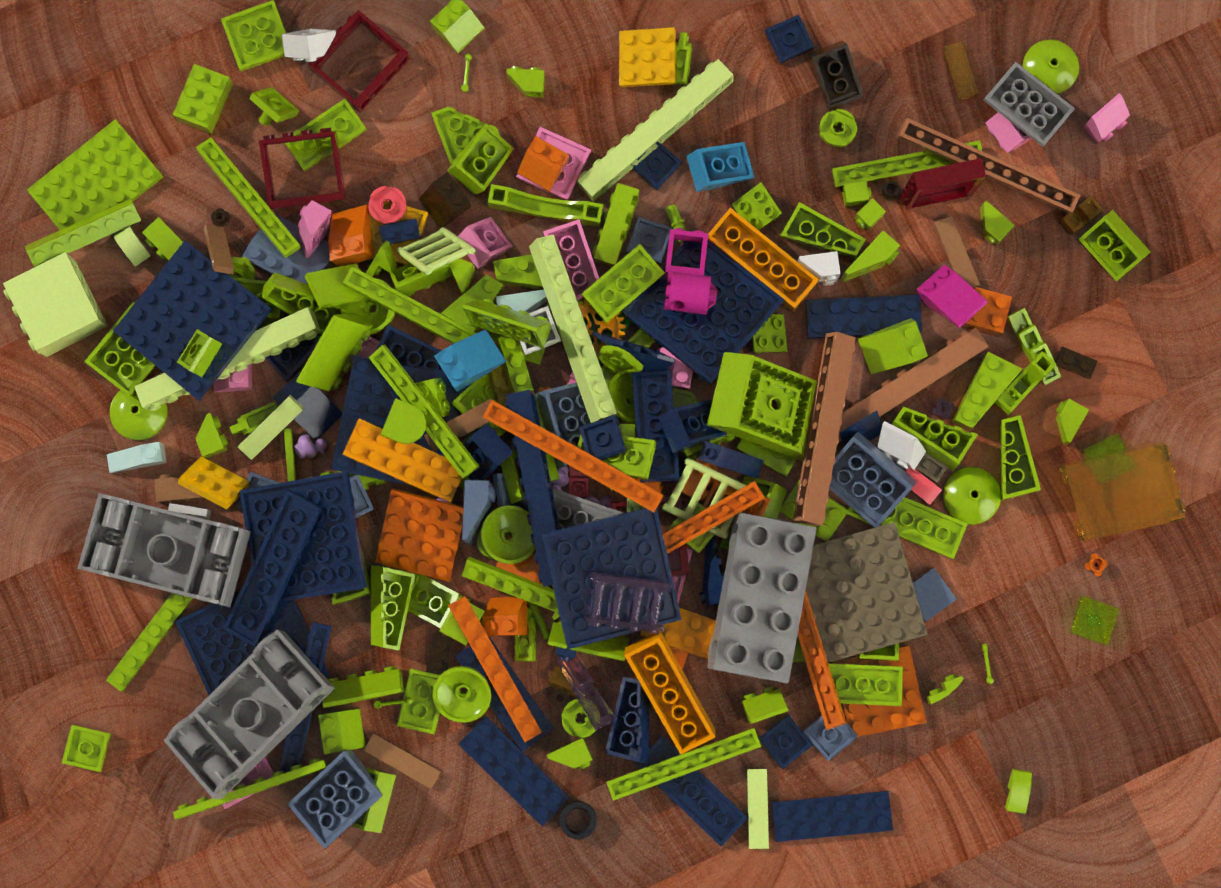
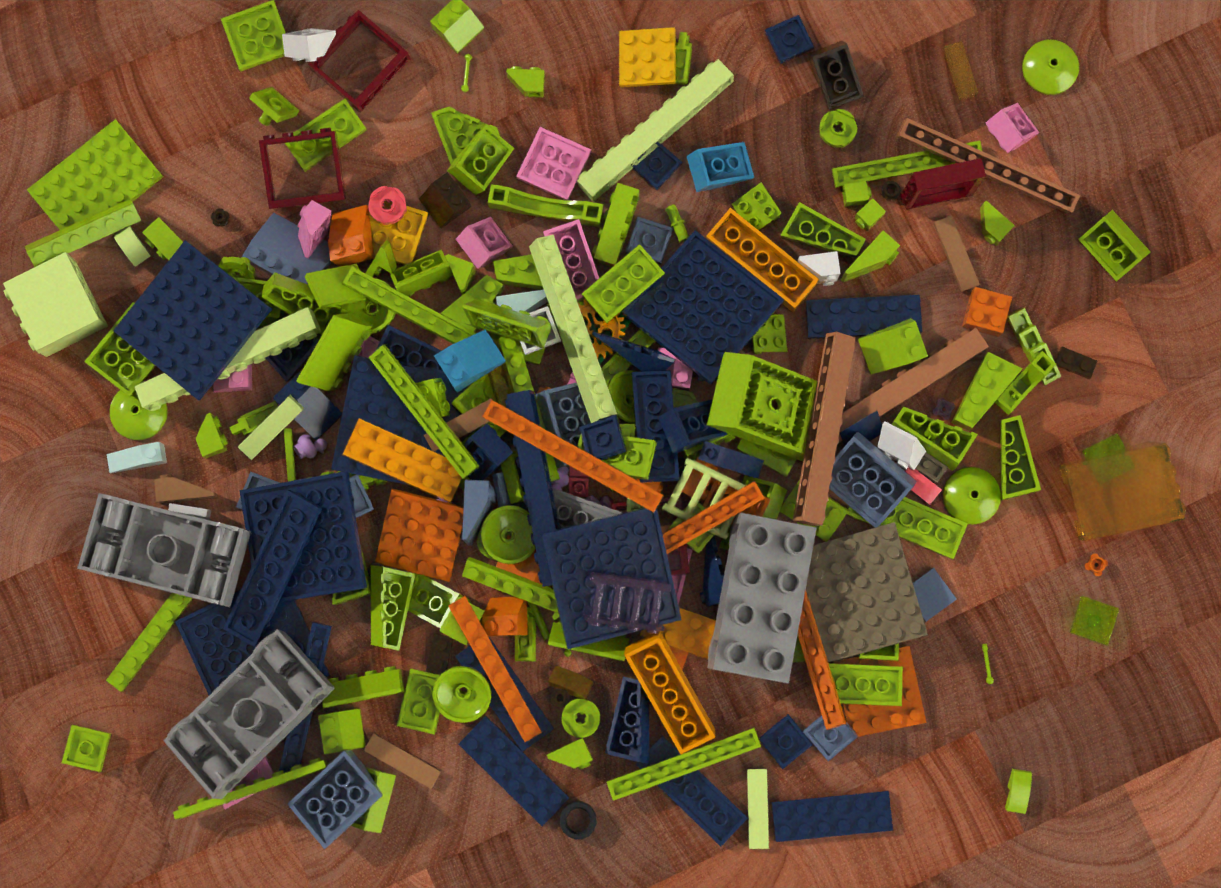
(199, 353): lime slope -> none
(202, 99): lime brick -> none
(213, 482): yellow plate -> none
(218, 249): medium nougat tile -> none
(248, 198): lime plate -> none
(378, 704): lime hinge -> none
(400, 232): dark blue plate -> none
(404, 423): lime tile -> none
(449, 238): yellowish green bar -> none
(543, 164): orange slope -> none
(565, 654): dark blue plate -> none
(589, 698): slope -> none
(619, 360): lime tile -> none
(689, 293): dark pink cylinder -> none
(695, 236): dark pink window -> none
(764, 705): lime slope -> none
(951, 296): dark pink slope -> none
(951, 683): lime slope -> none
(1029, 104): light grey slope -> none
(1069, 419): lime slope -> none
(1081, 215): pearl gold slope -> none
(1107, 119): bright pink slope -> none

